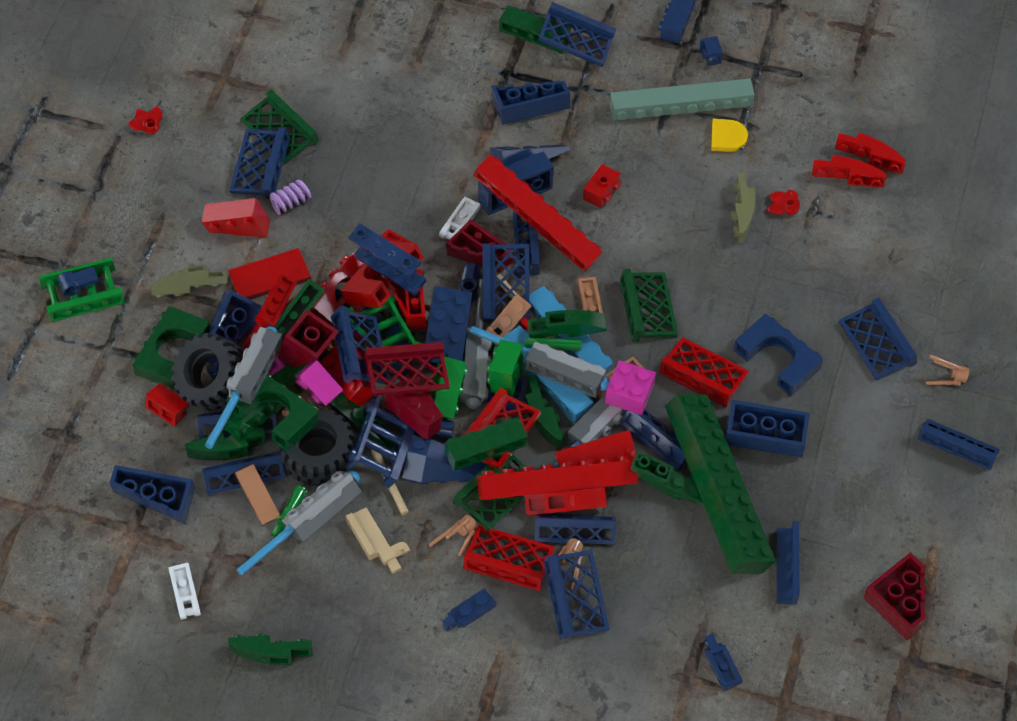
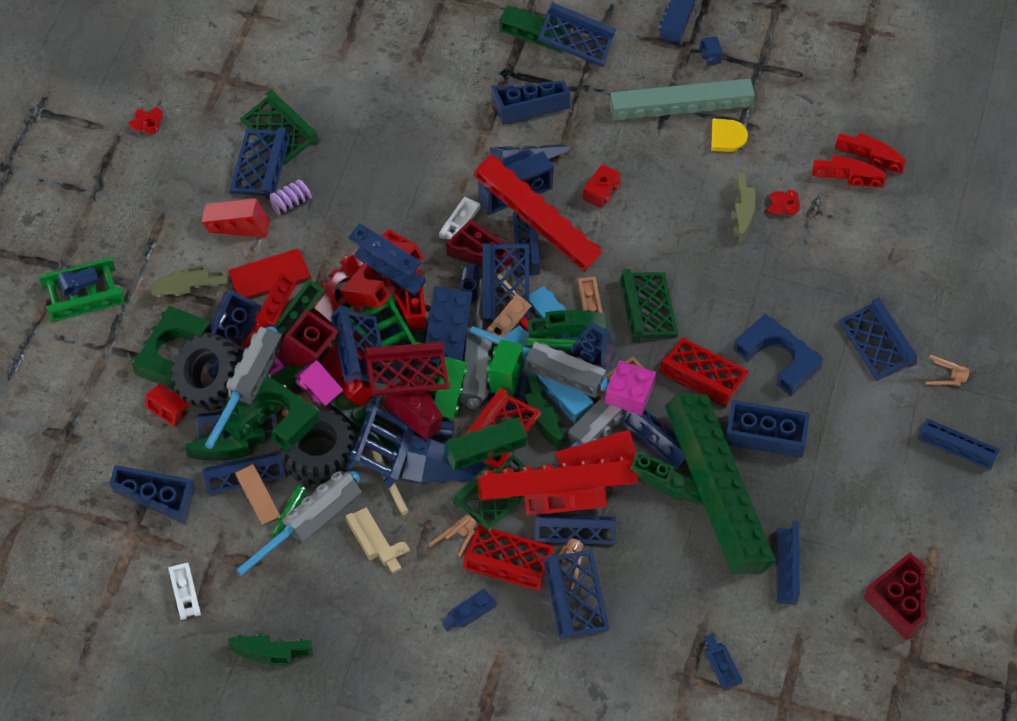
(594, 346): none -> dark blue wedge

